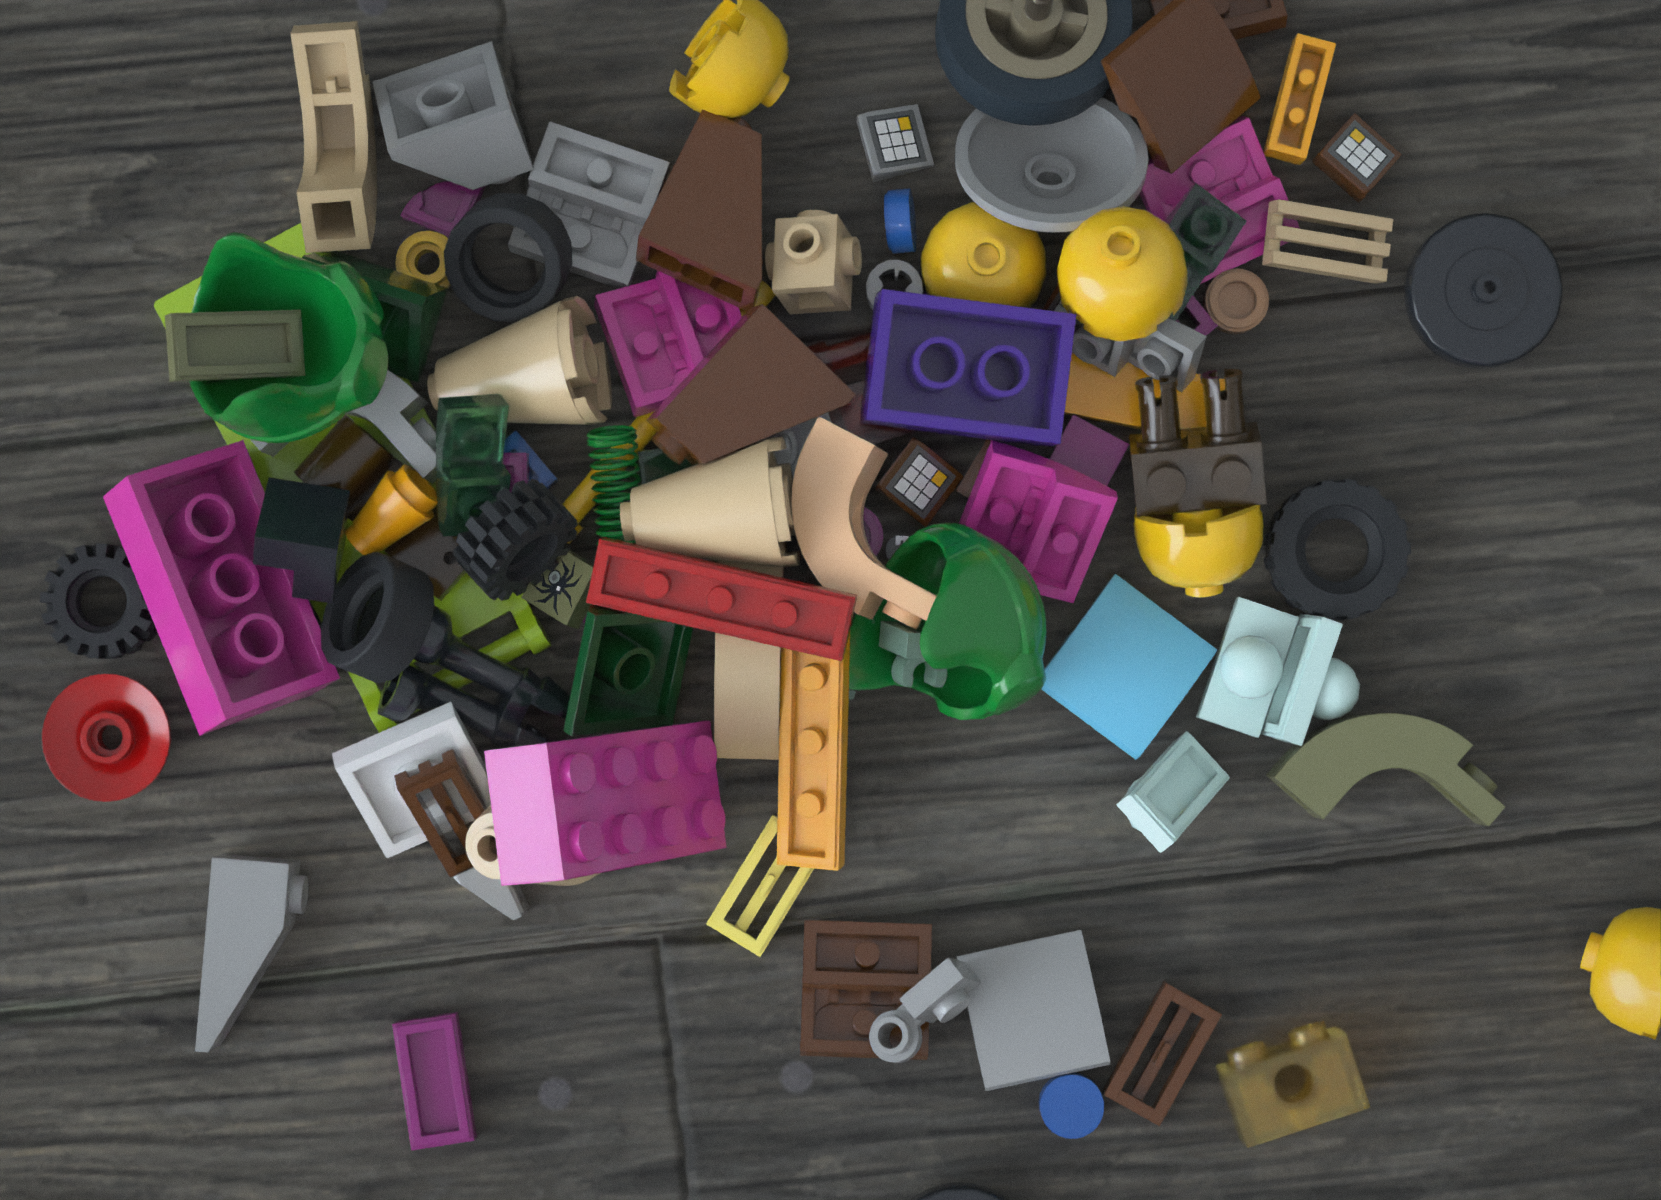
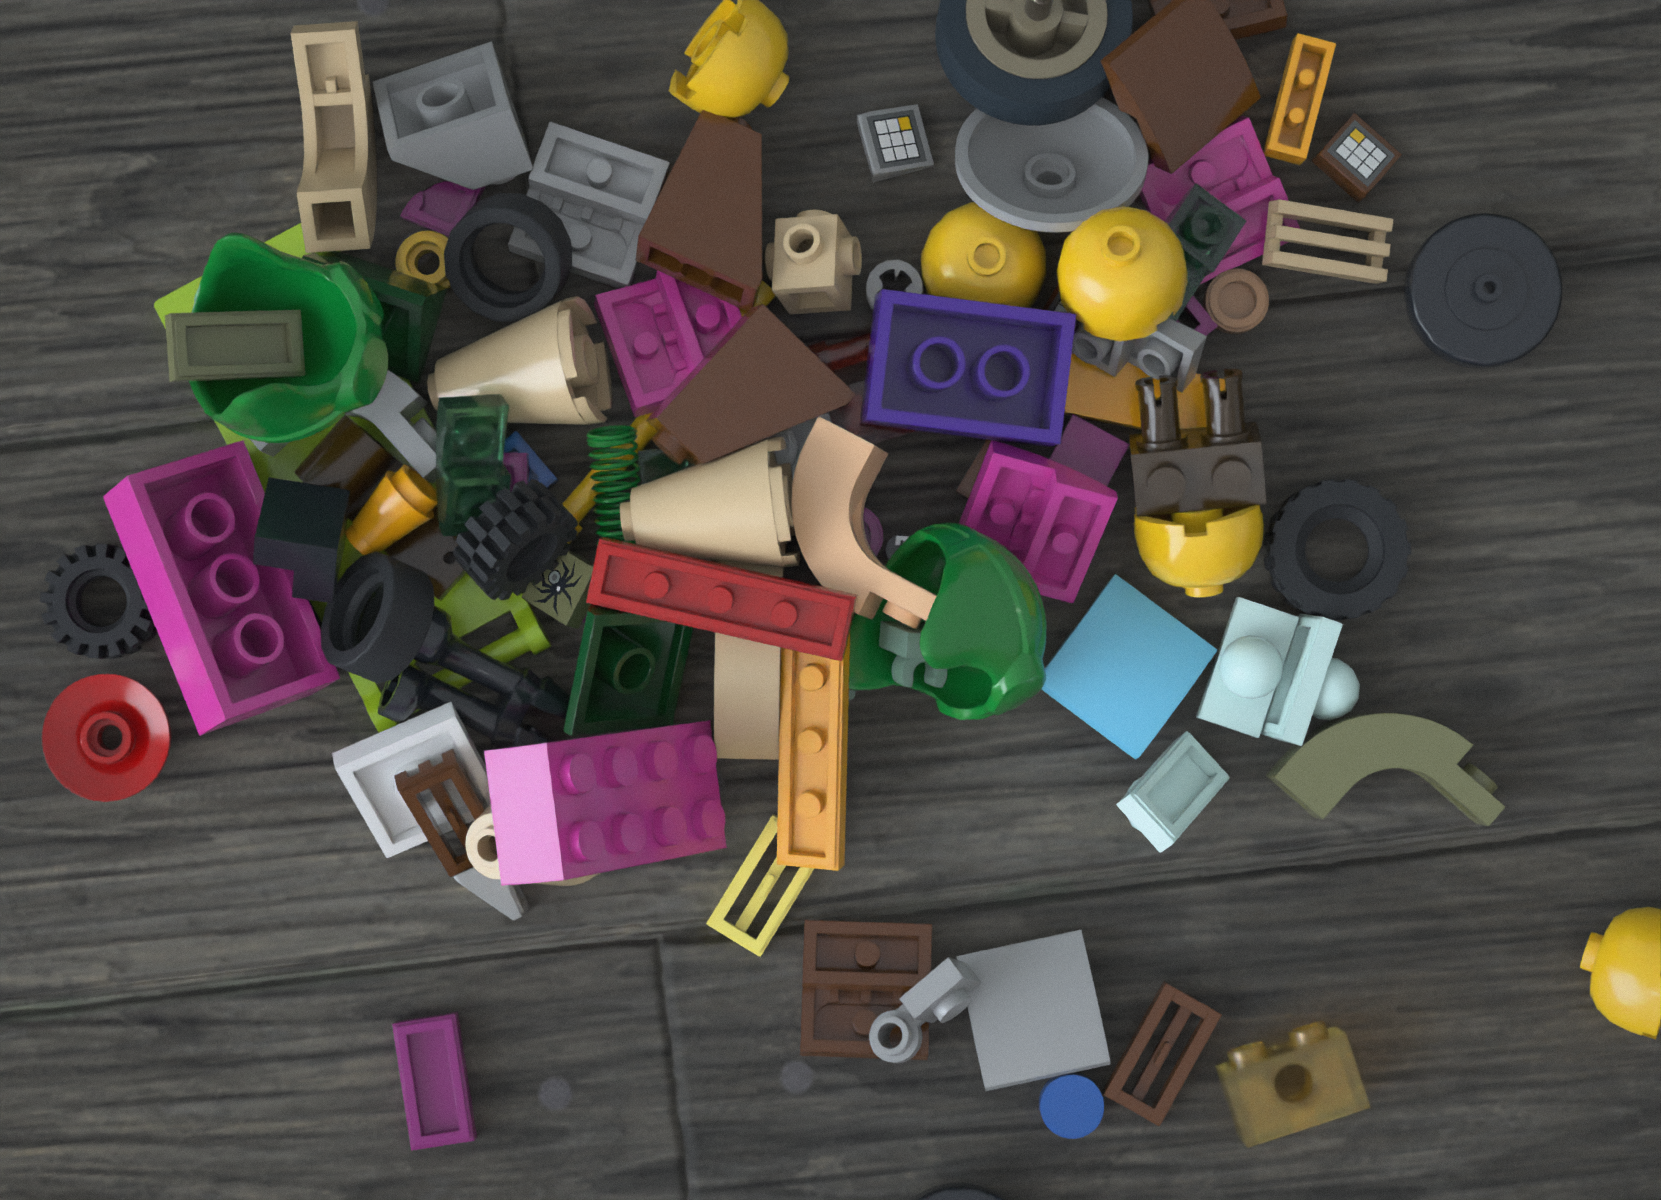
(246, 923): light grey slope -> none
(900, 221): blue tile -> none
(919, 482): slope -> none

